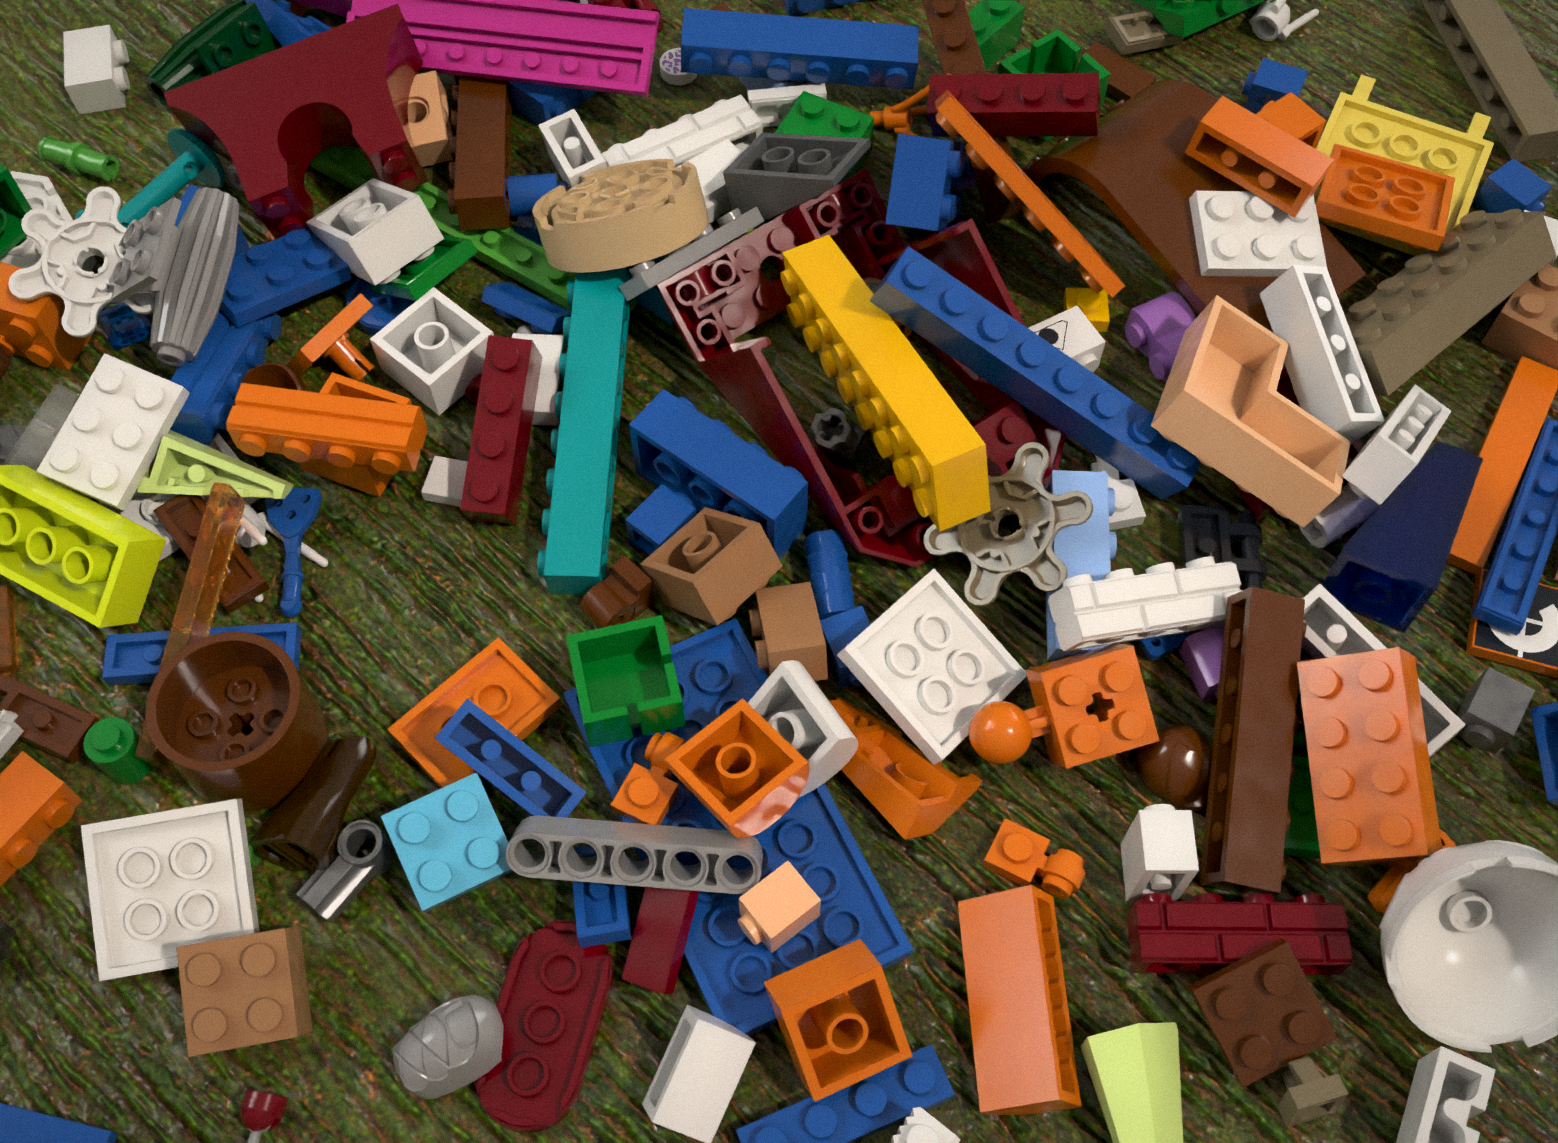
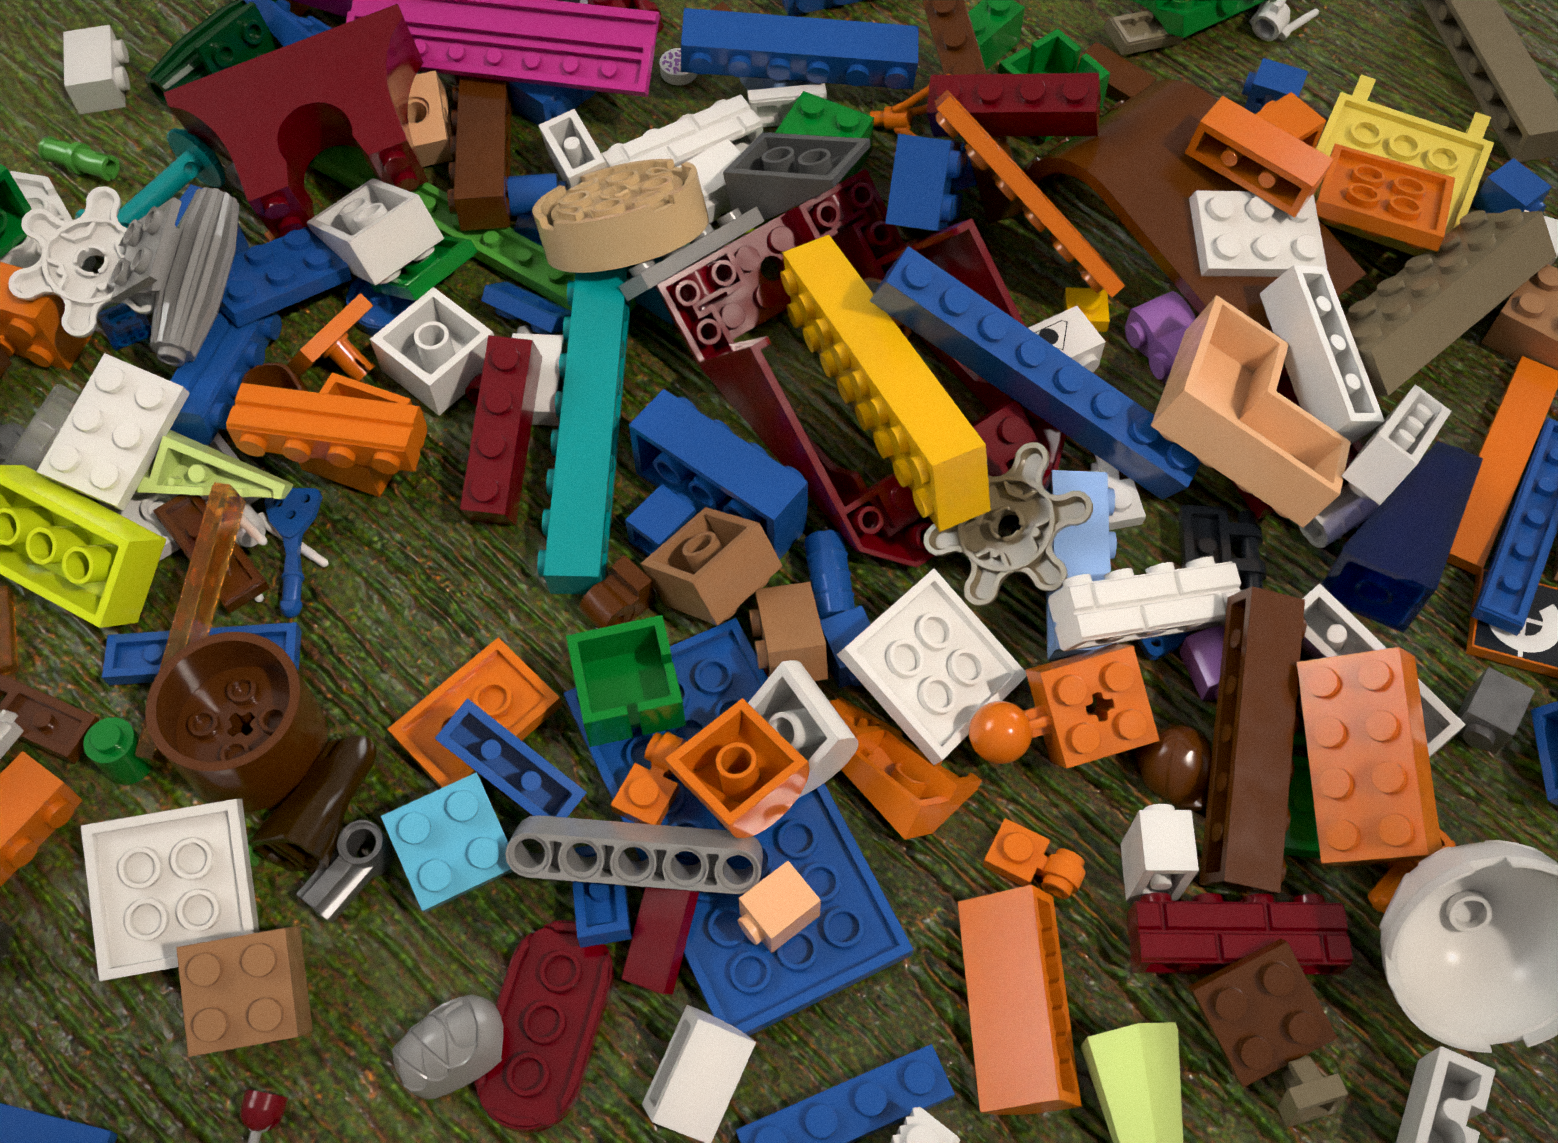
(445, 481): white tile -> none
(838, 1019): orange brick -> none
(839, 435): dark grey piece -> none

